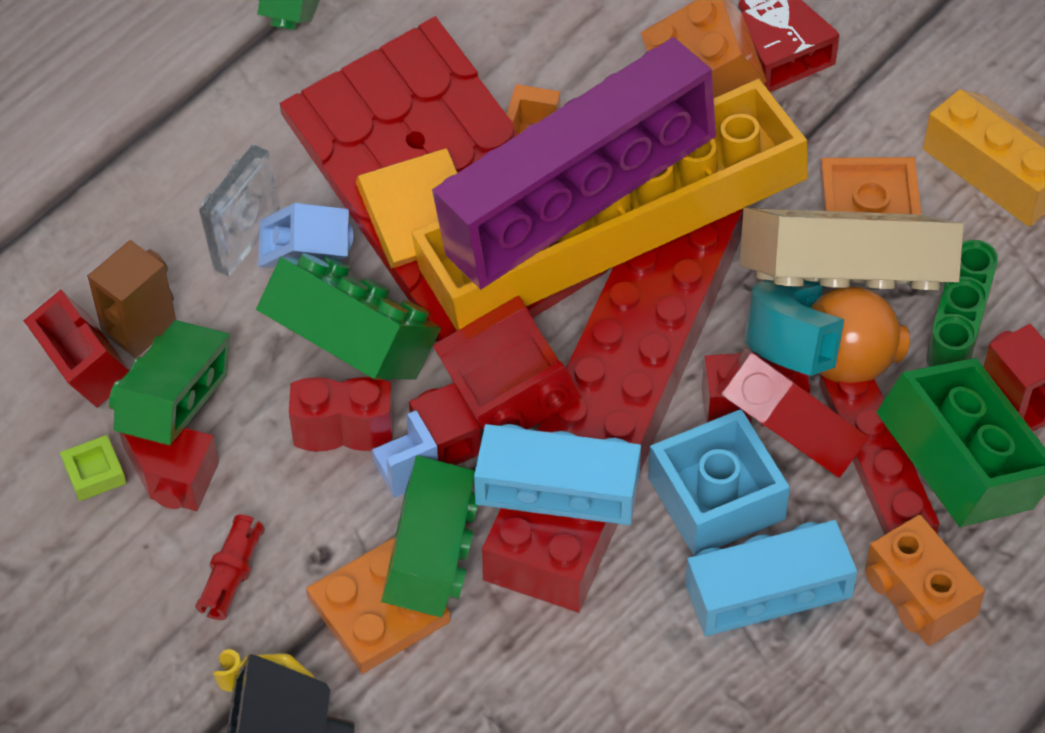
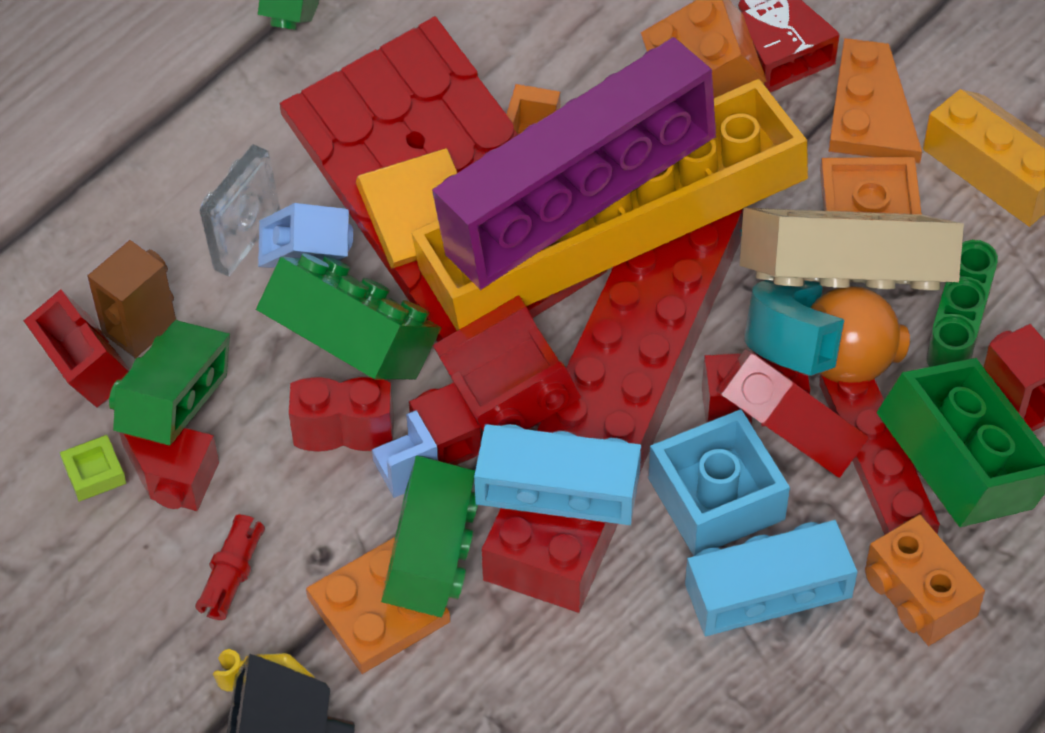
(871, 106): none -> orange wing

